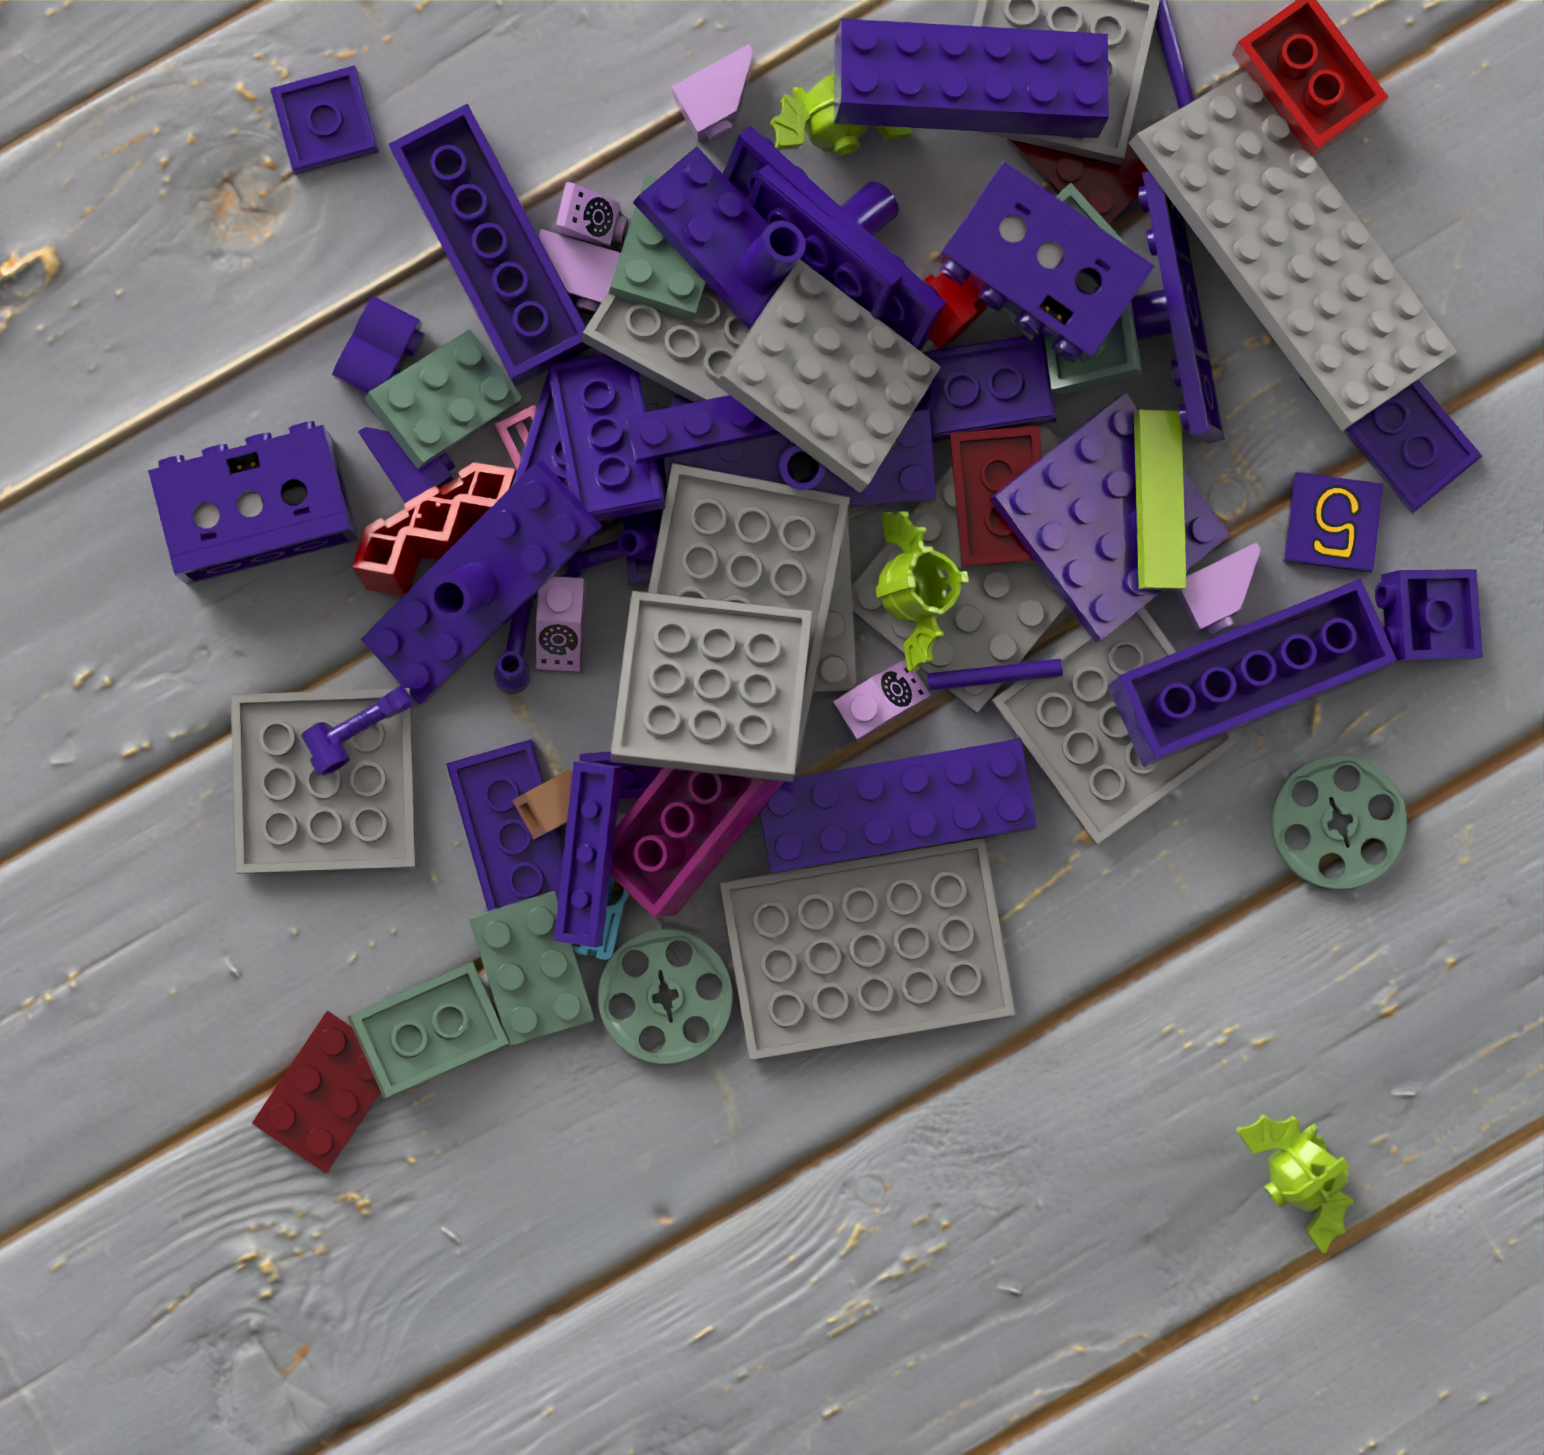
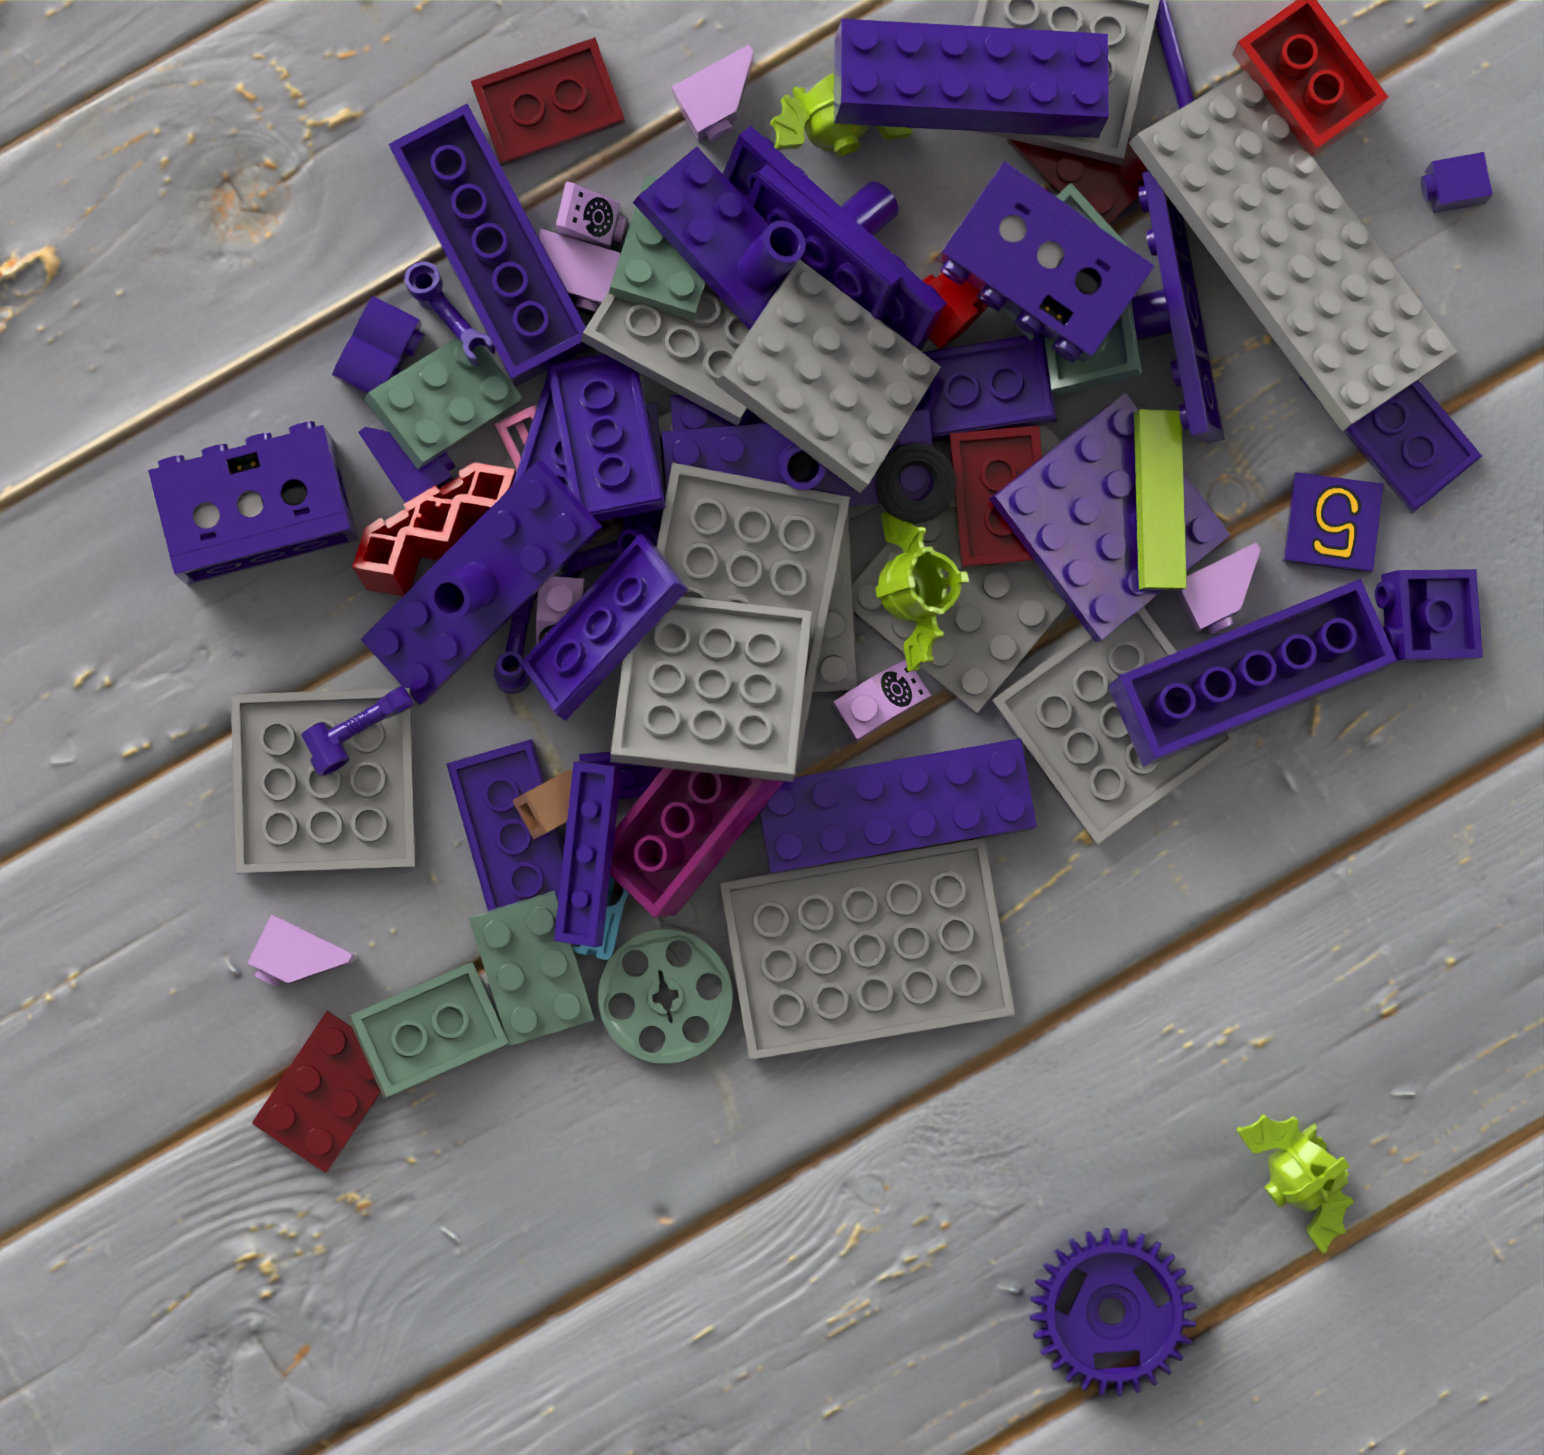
(294, 954): none -> lavender slope
(324, 120): dark purple tile -> none
(426, 286): none -> dark purple brick
(548, 101): none -> dark red plate
(603, 627): none -> dark purple tile
(693, 428): dark purple plate -> none
(943, 482): none -> black tyre
(994, 674): dark purple piece -> none
(1143, 1327): none -> dark purple gear
(1361, 828): sand green wedge -> none
(1457, 182): none -> dark purple brick

